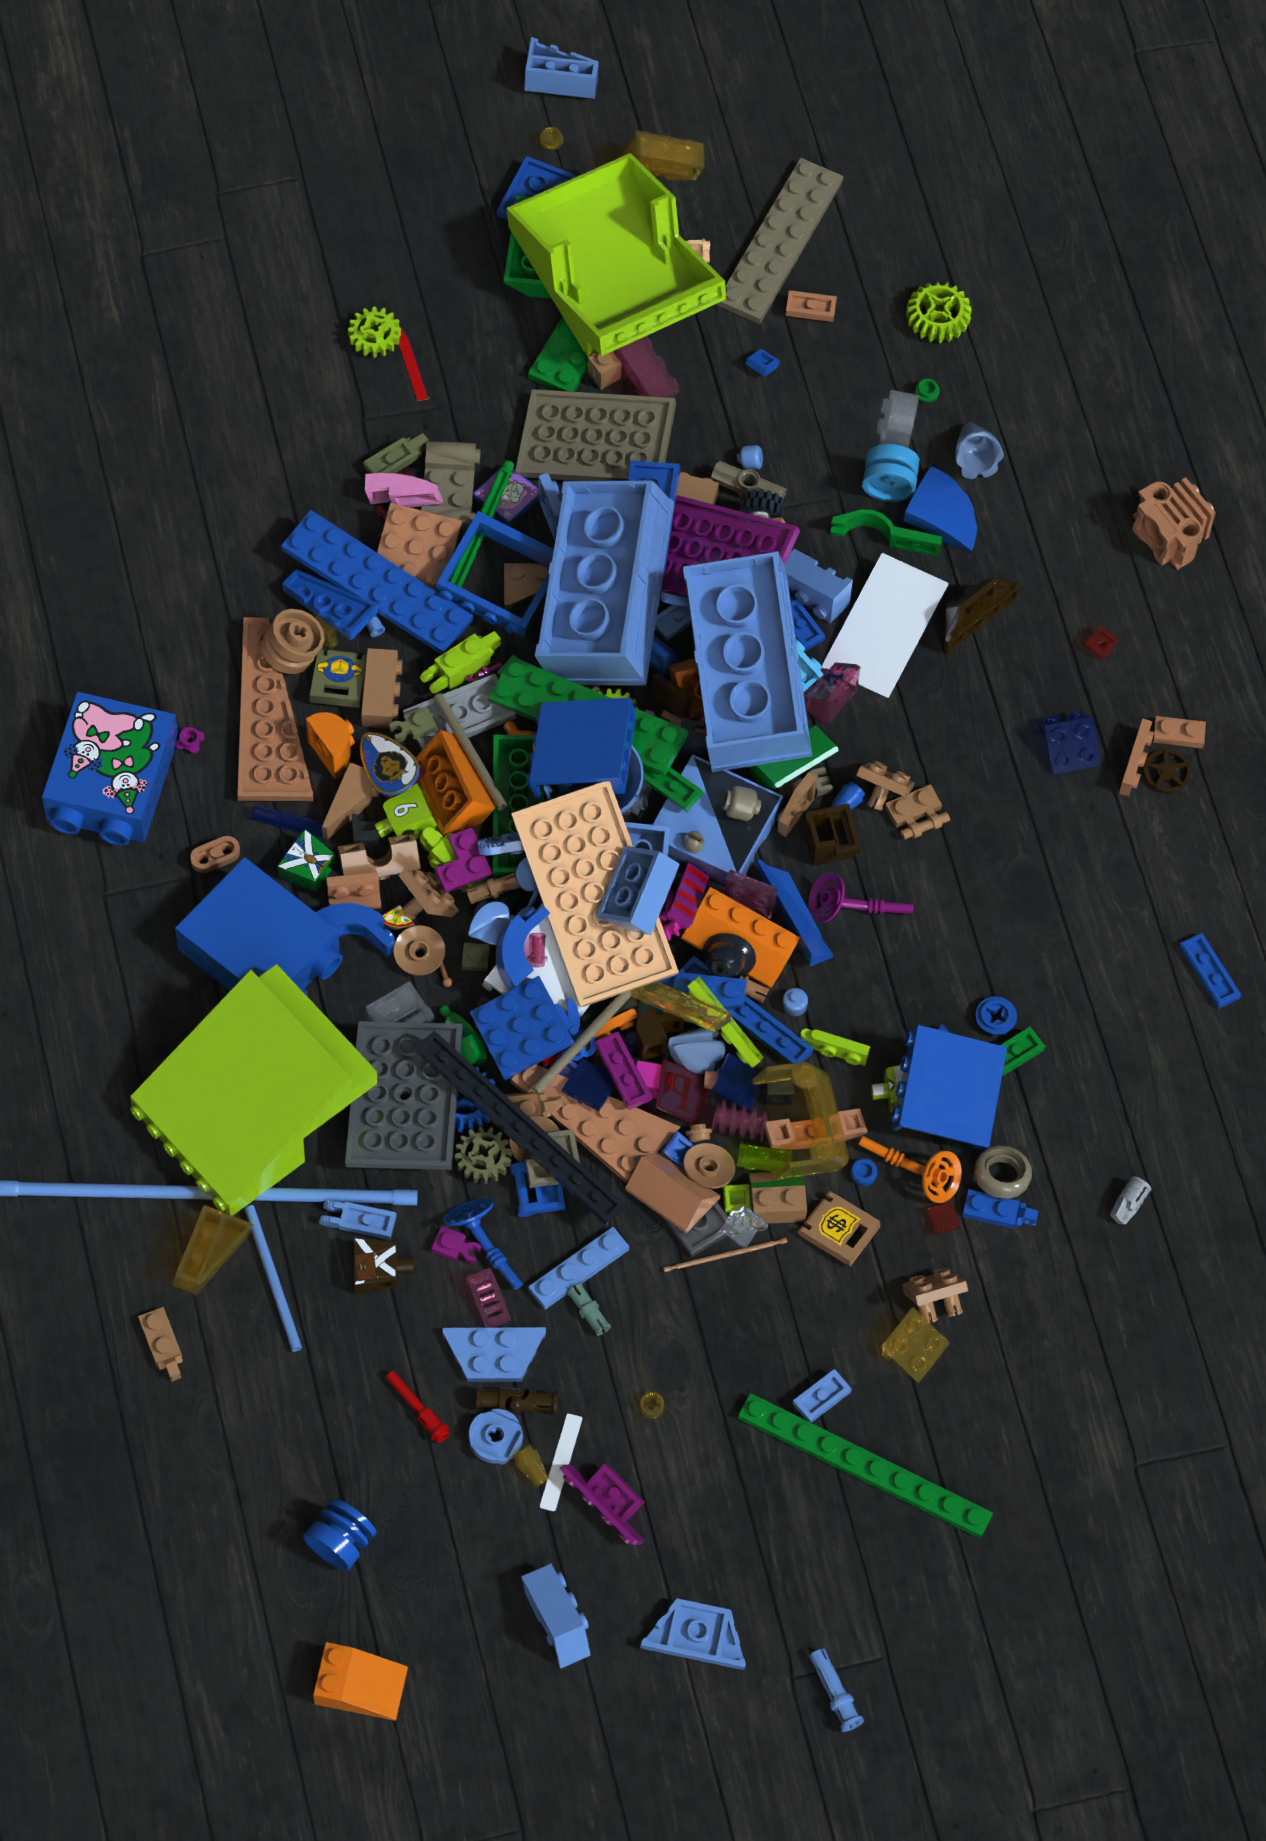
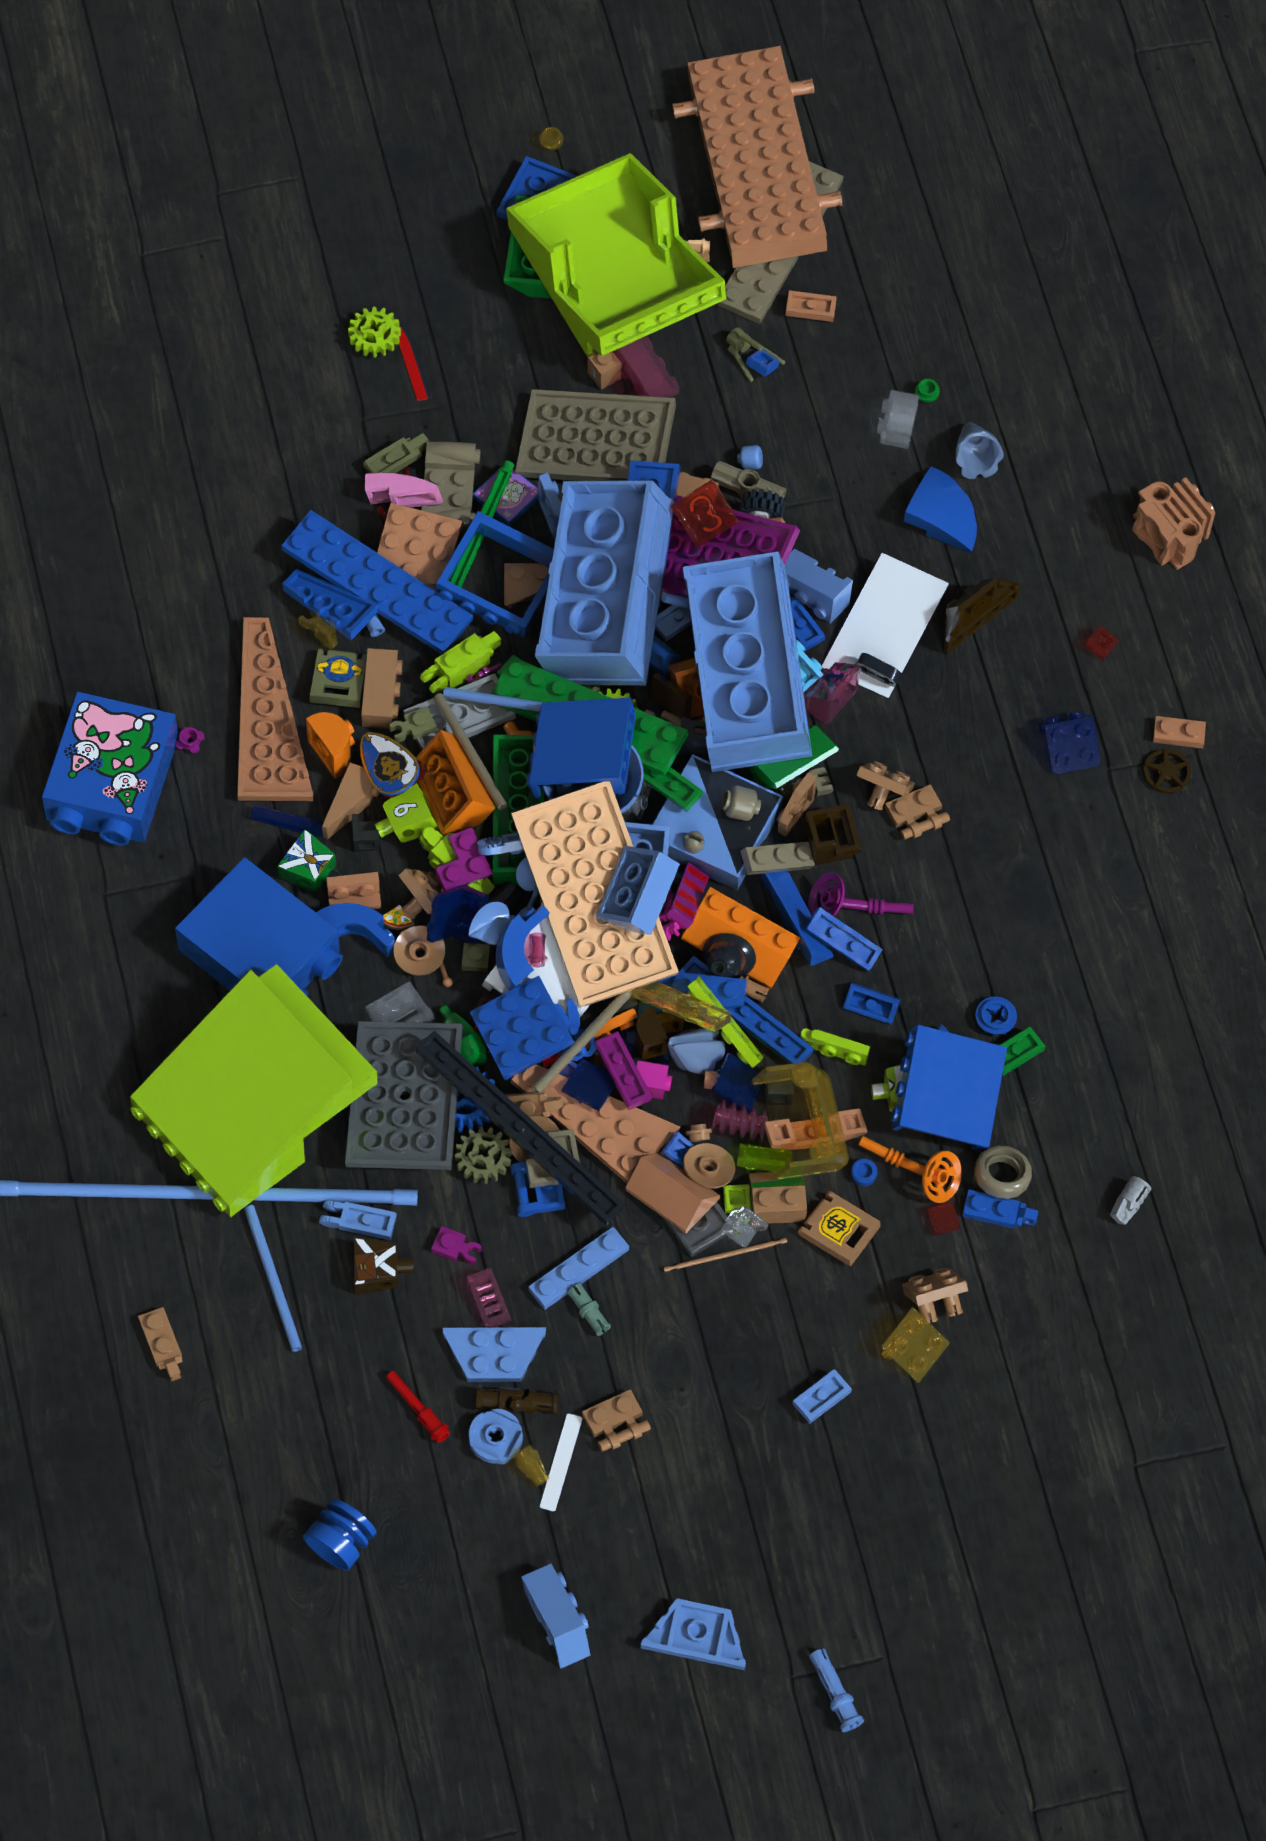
(210, 1246): clear yellow wedge -> none
(214, 854): nougat plate -> none
(292, 641): medium nougat wheel -> none
(359, 1682): orange slope -> none
(401, 856): medium nougat arch -> none
(454, 913): none -> clear blue bracket
(471, 1219): blue dish -> none
(492, 699): none -> medium blue piece
(492, 888): medium nougat pin -> none
(560, 72): medium blue wedge -> none
(561, 361): green plate -> none
(611, 1497): magenta bracket -> none
(612, 1414): none -> medium nougat plate
(657, 1412): clear yellow bush -> none
(667, 155): clear yellow wedge -> none
(681, 1092): piece -> none
(704, 513): none -> clear red tile
(742, 342): none -> olive plant
(751, 893): clear pink plate -> none
(757, 157): none -> nougat brick
(777, 858): none -> dark tan plate
(794, 1002): medium blue piece -> none
(843, 939): none -> blue plate
(849, 794): blue cone -> none
(865, 1466): green plate -> none
(871, 1003): none -> blue slope
(879, 669): none -> black beam
(890, 472): dark azure wheel -> none
(897, 537): green piece -> none
(938, 321): lime gear -> none
(1137, 758): nougat plate -> none
(1210, 970): blue tile -> none

